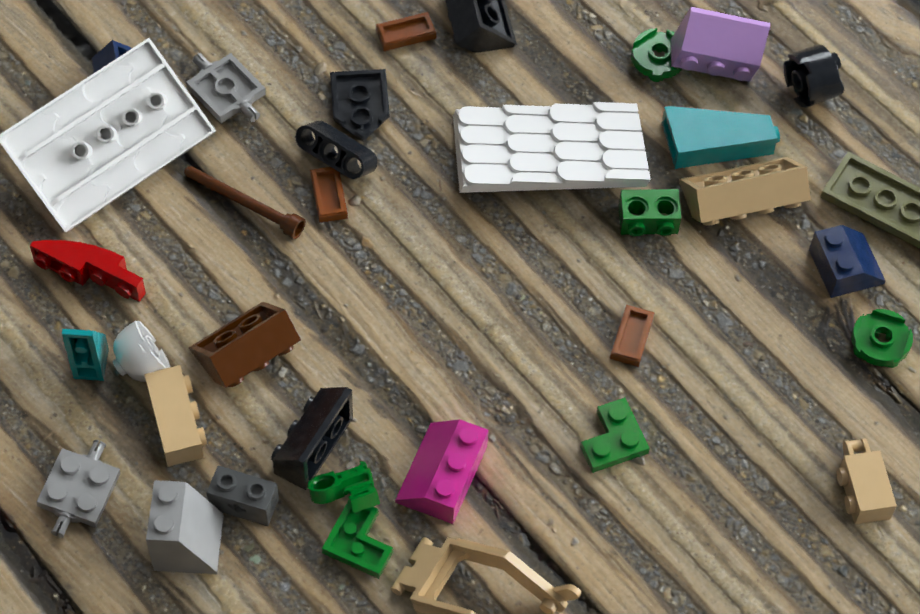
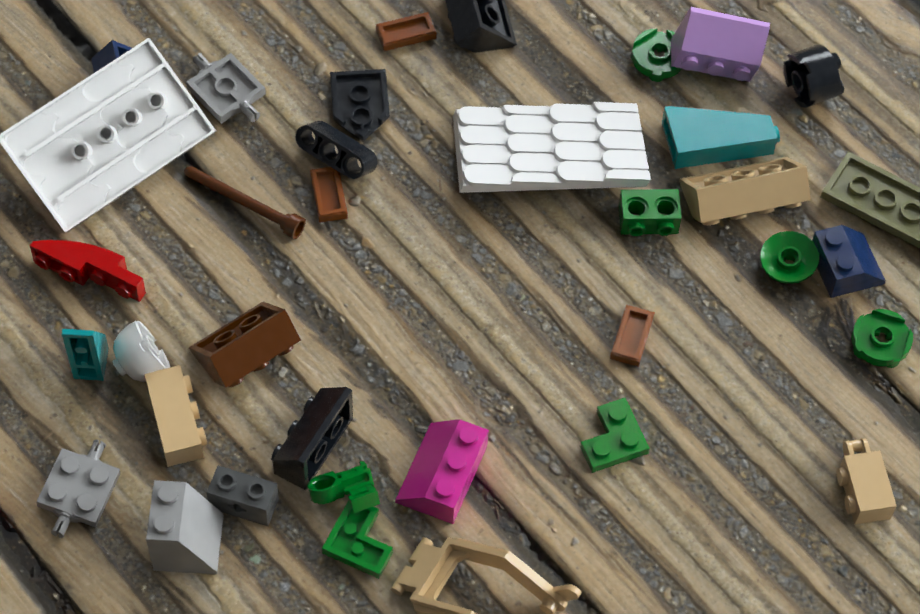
(789, 246): none -> green dish

